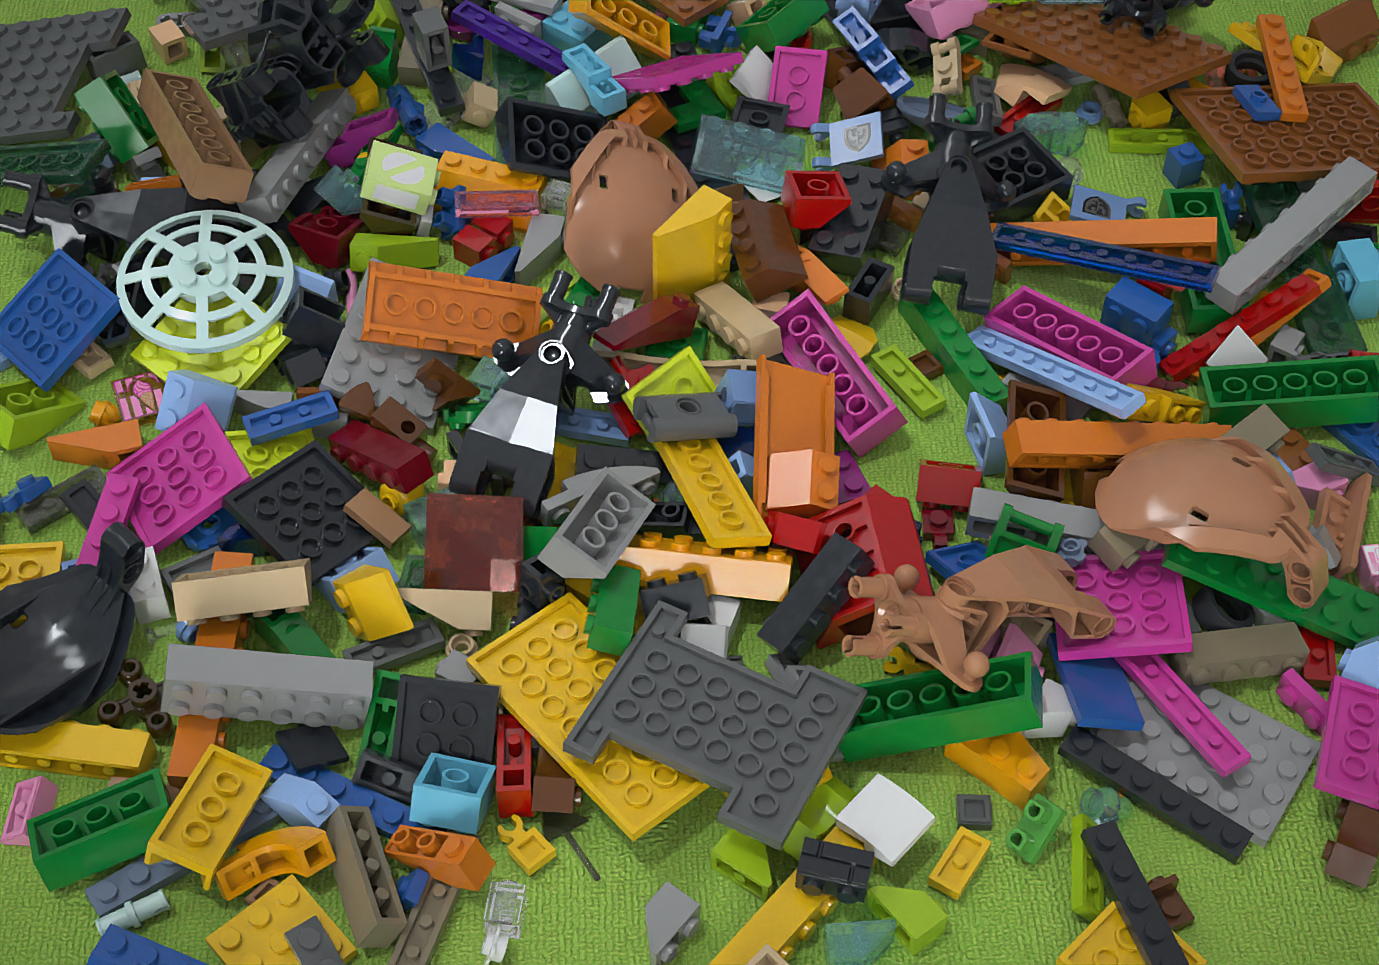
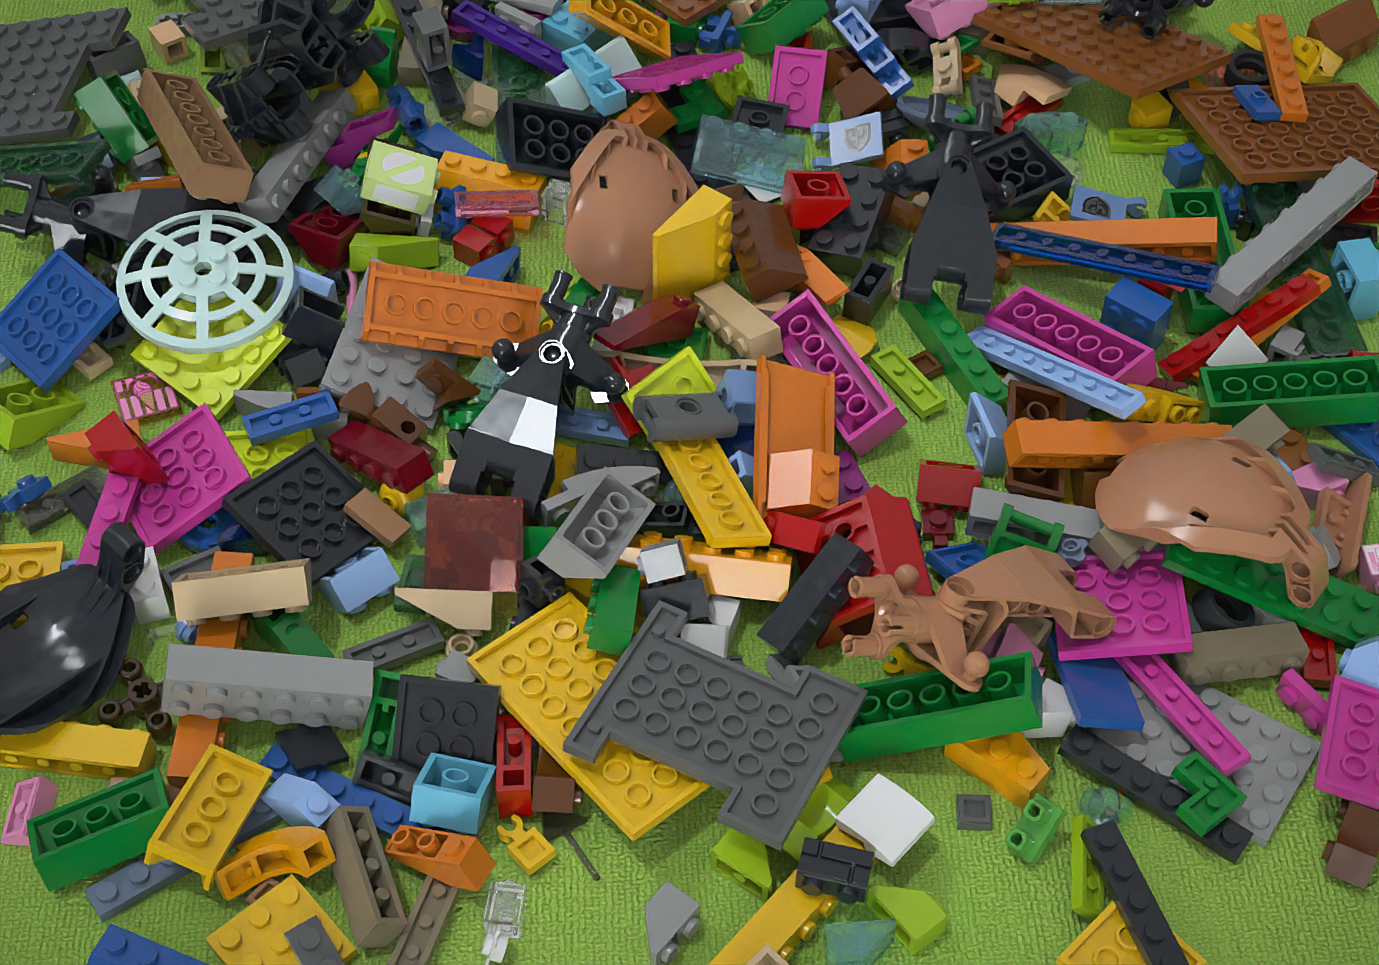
(104, 413): light orange plate -> none
(124, 450): none -> red slope
(134, 912): light aqua pin -> none
(187, 391): light blue slope -> none
(371, 603): yellow slope -> none
(411, 887): blue plate -> none
(540, 247): light grey slope -> none
(662, 560): none -> brick
(754, 75): white slope -> none
(959, 863): yellow plate -> none
(1090, 111): medium blue plate -> none
(1109, 106): dark tan pin -> none
(1164, 344): blue plate -> none
(1170, 902): reddish brown bracket -> none
(1212, 793): none -> green plate

